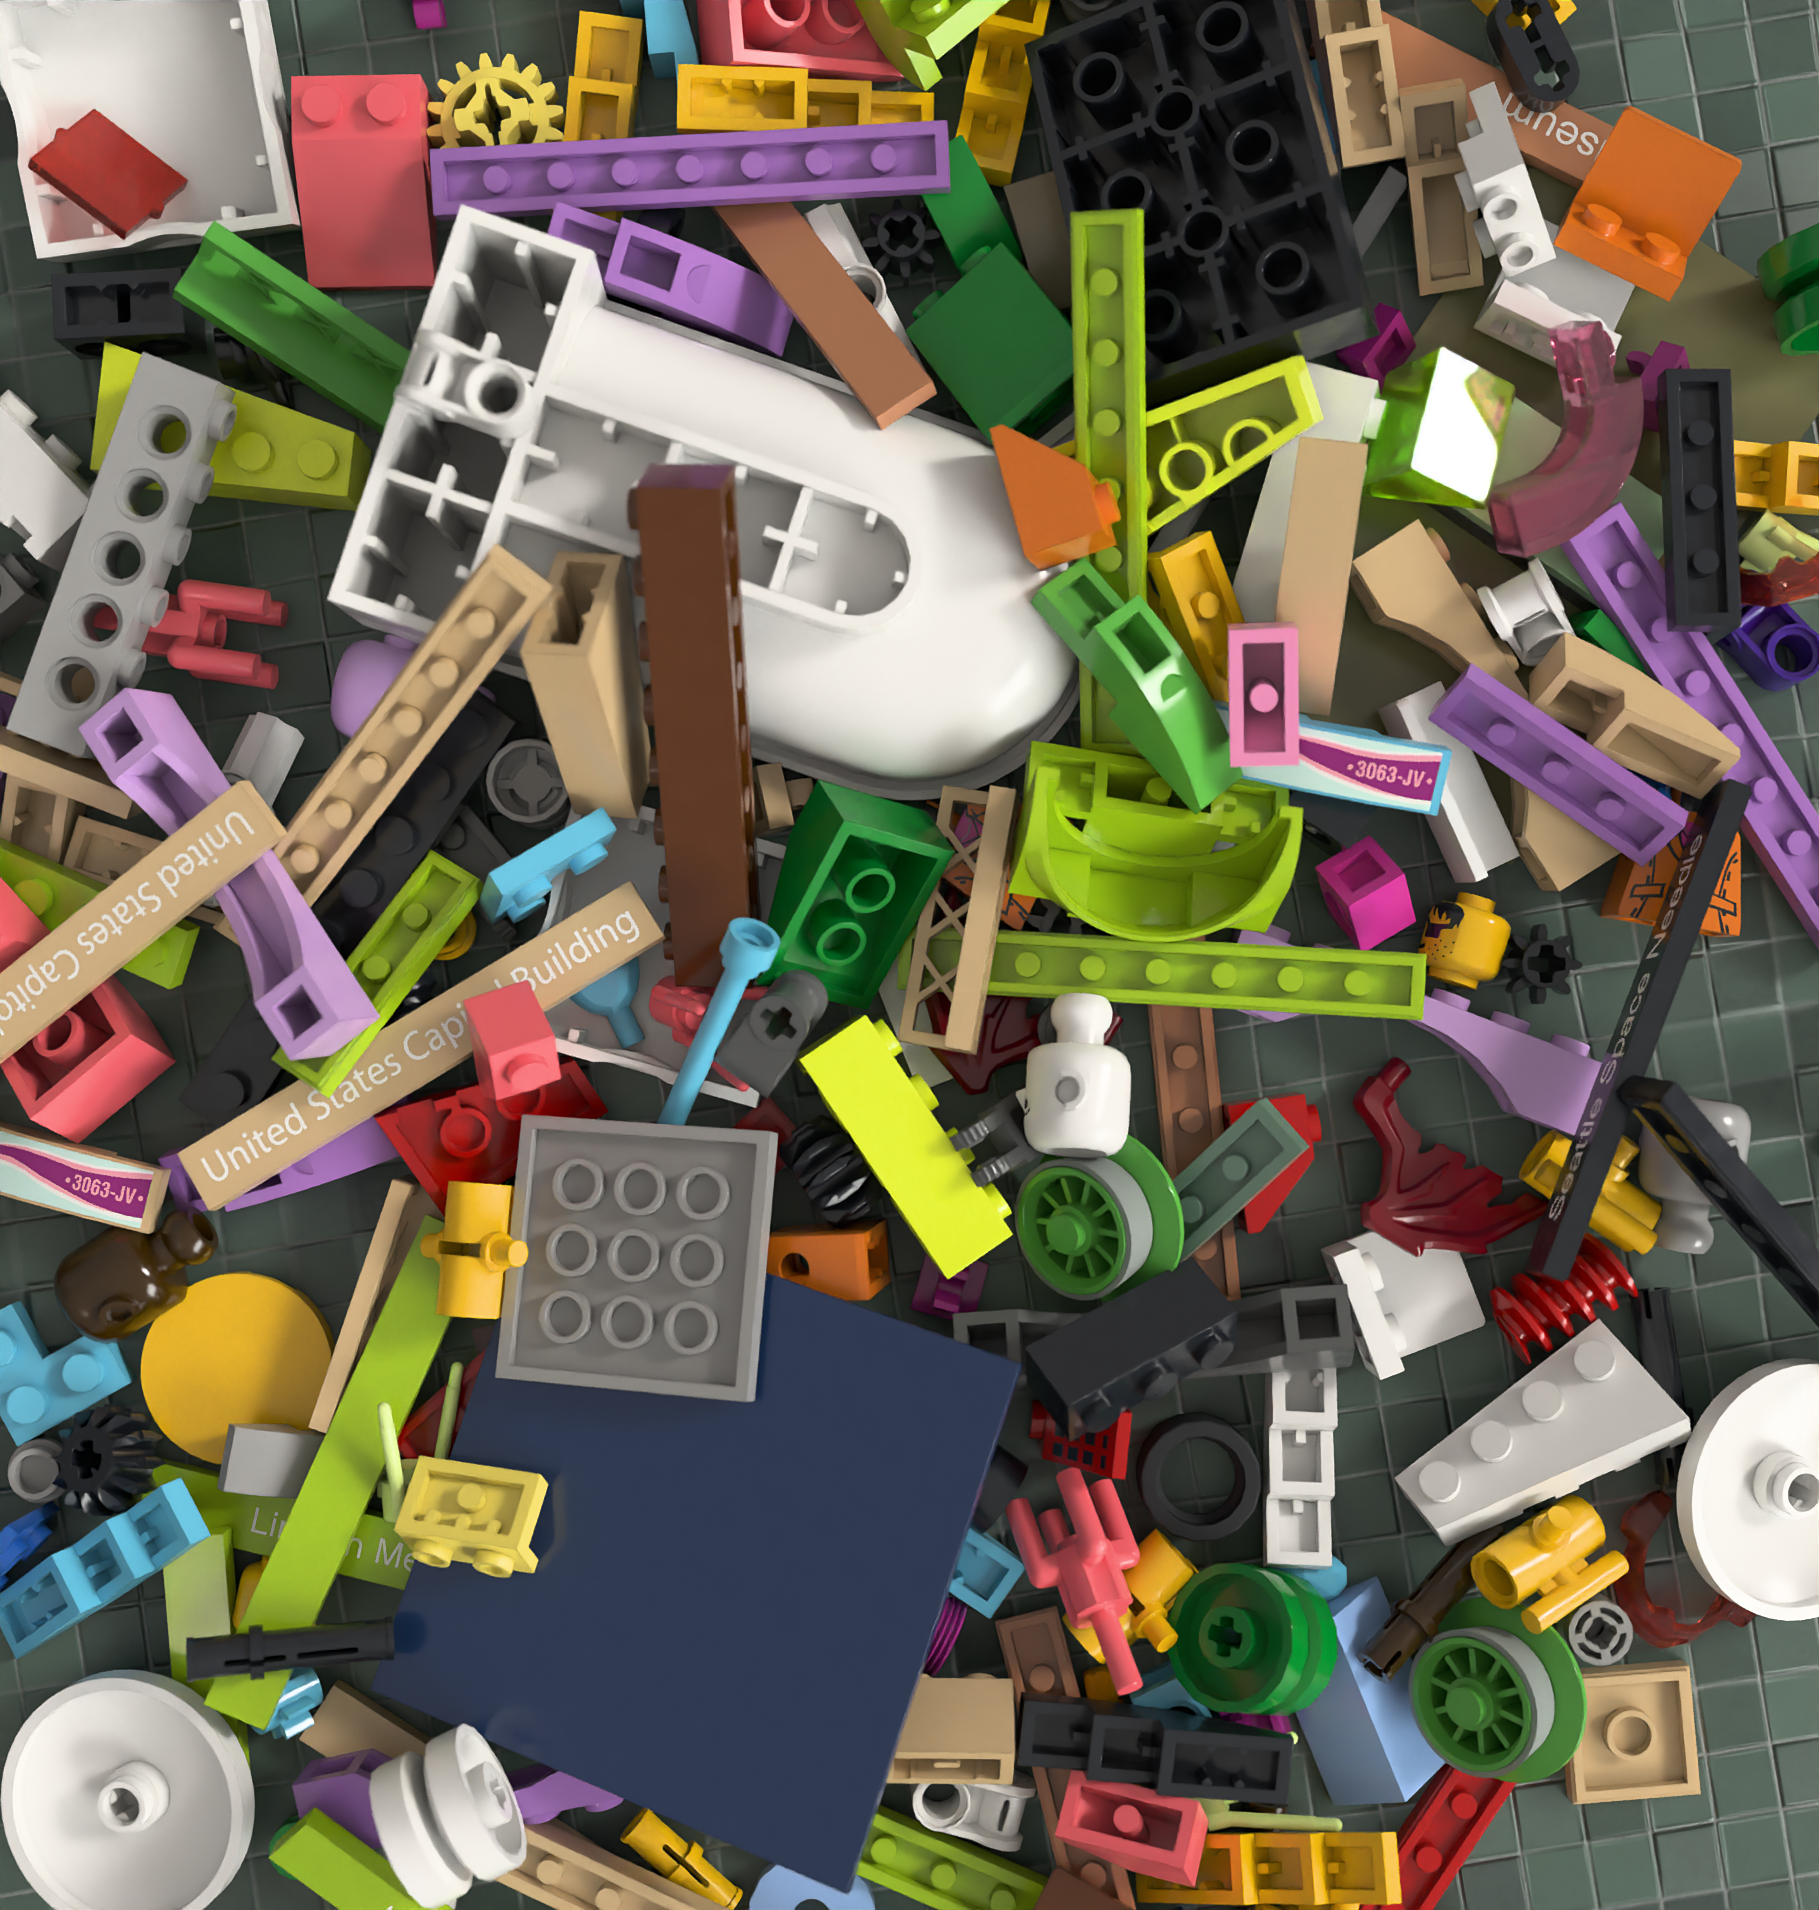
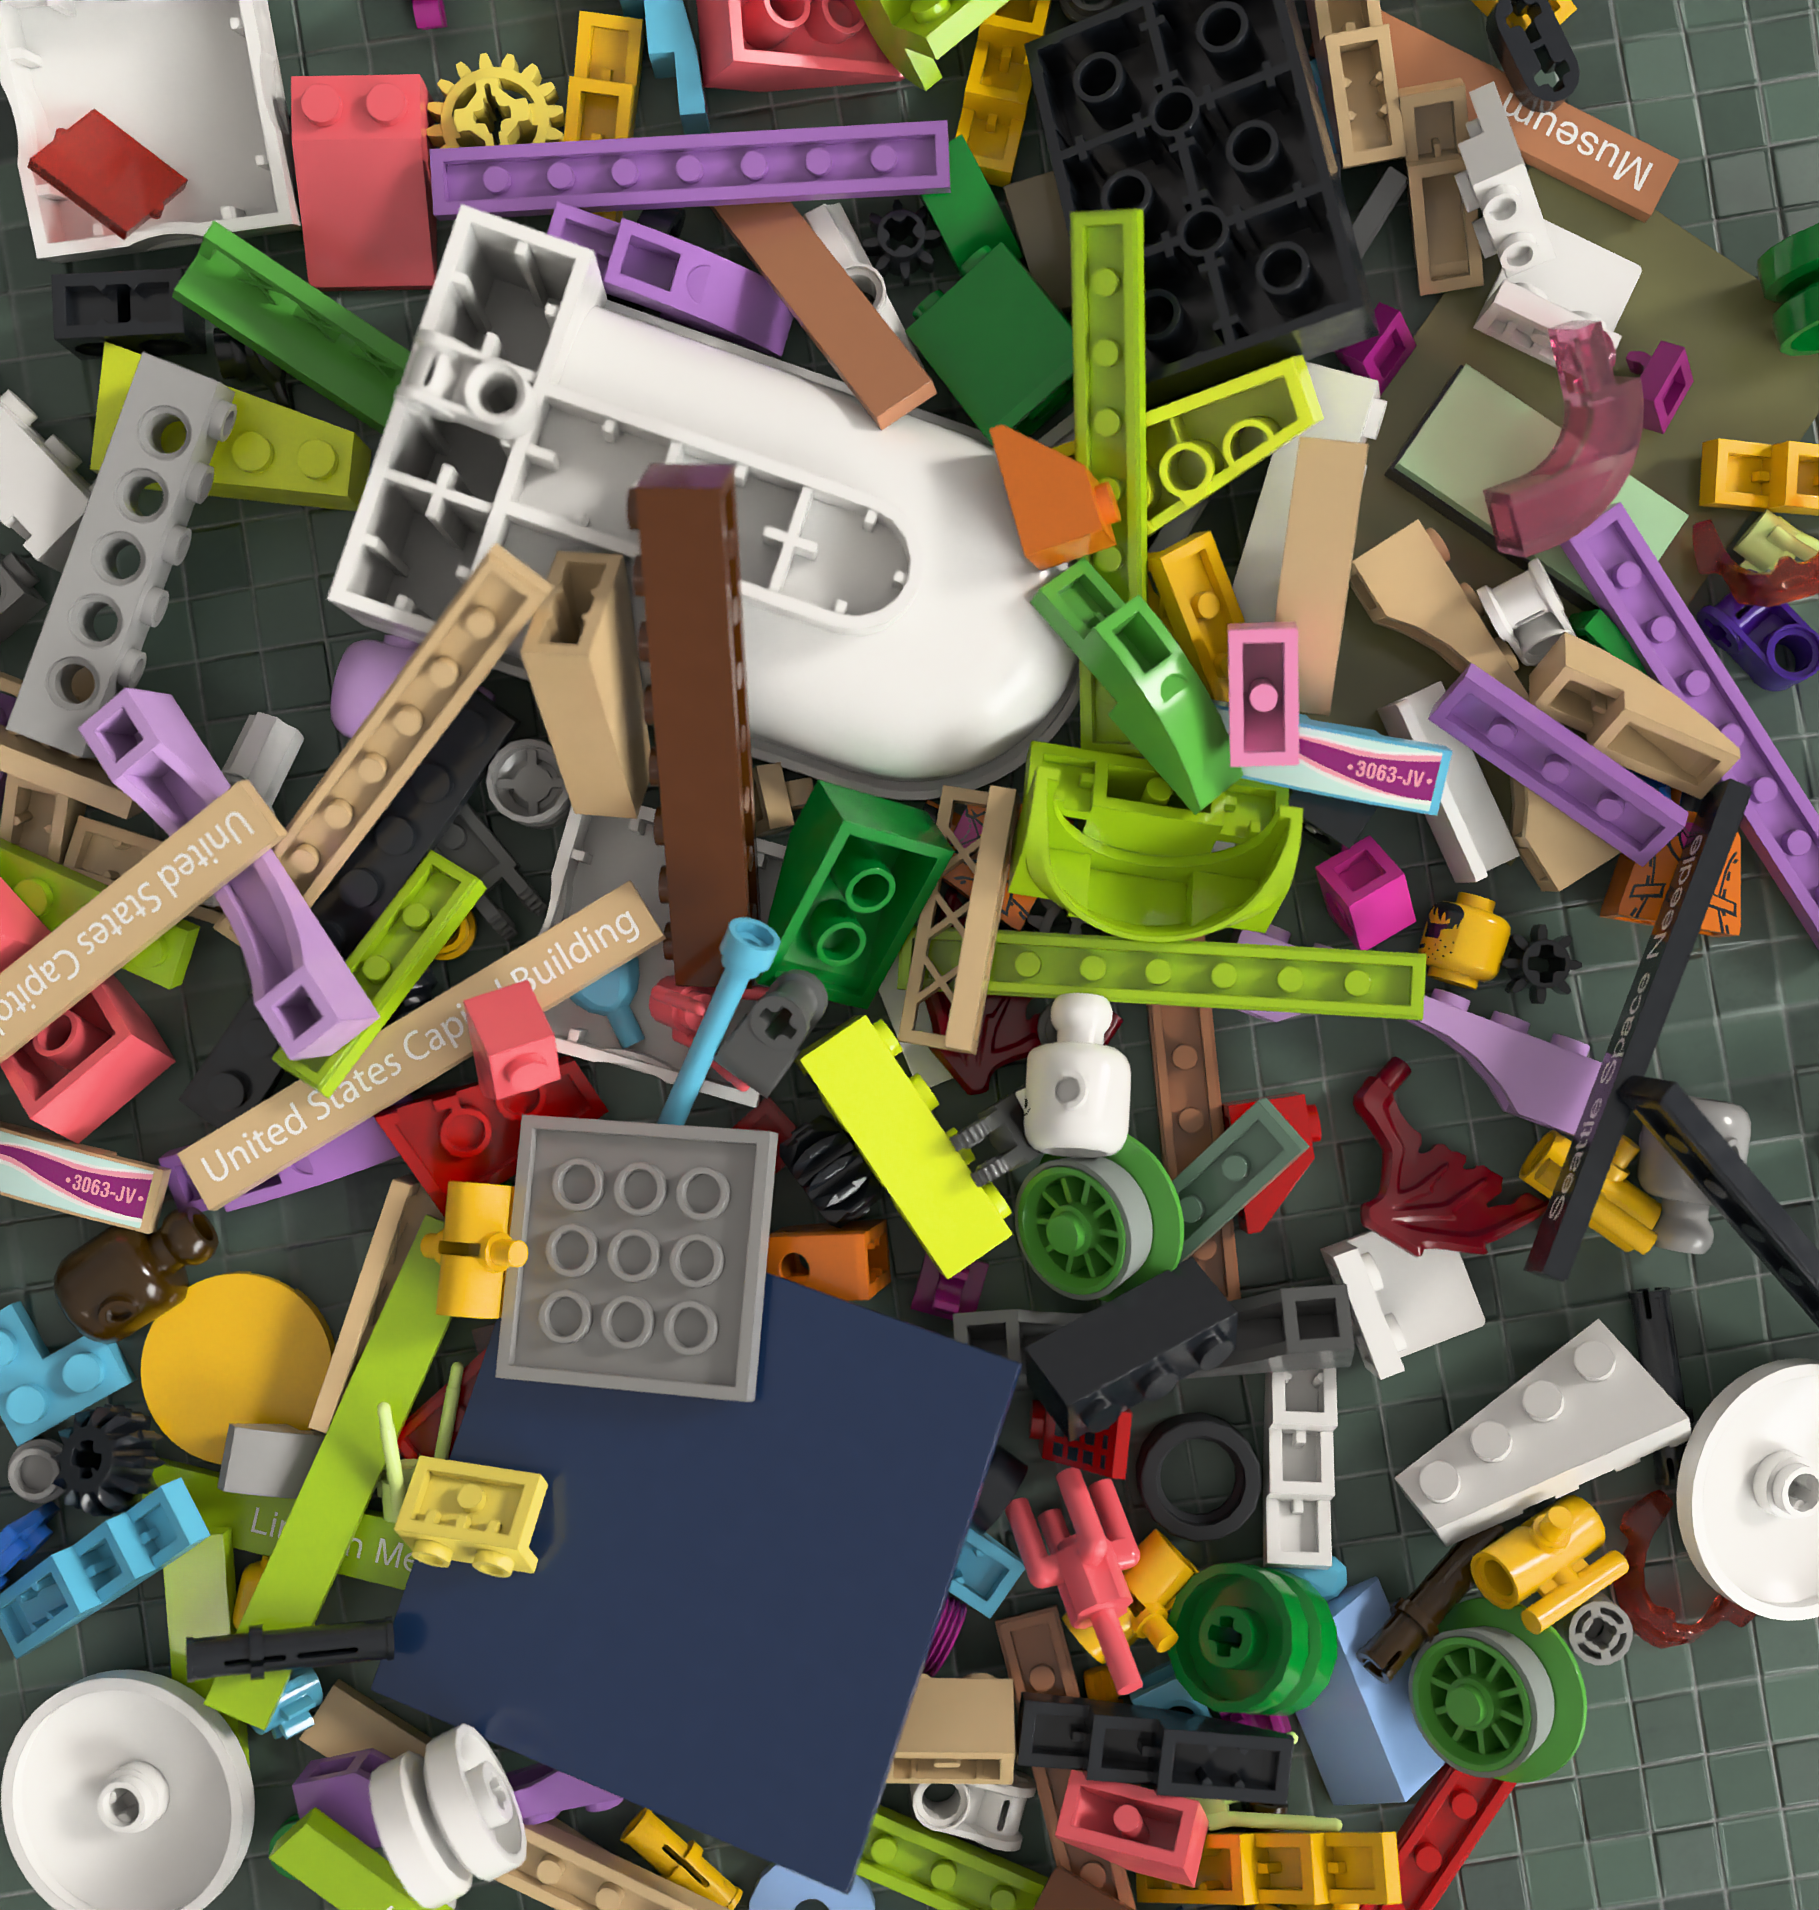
(196, 631): coral plant -> none
(522, 882): medium azure plate -> none
(784, 98): yellow slope -> none
(1439, 432): clear neon green slope -> none
(1550, 1303): red piece -> none
(1635, 1735): tan tile -> none
(1646, 202): orange bracket -> none
(1699, 502): black fence -> none

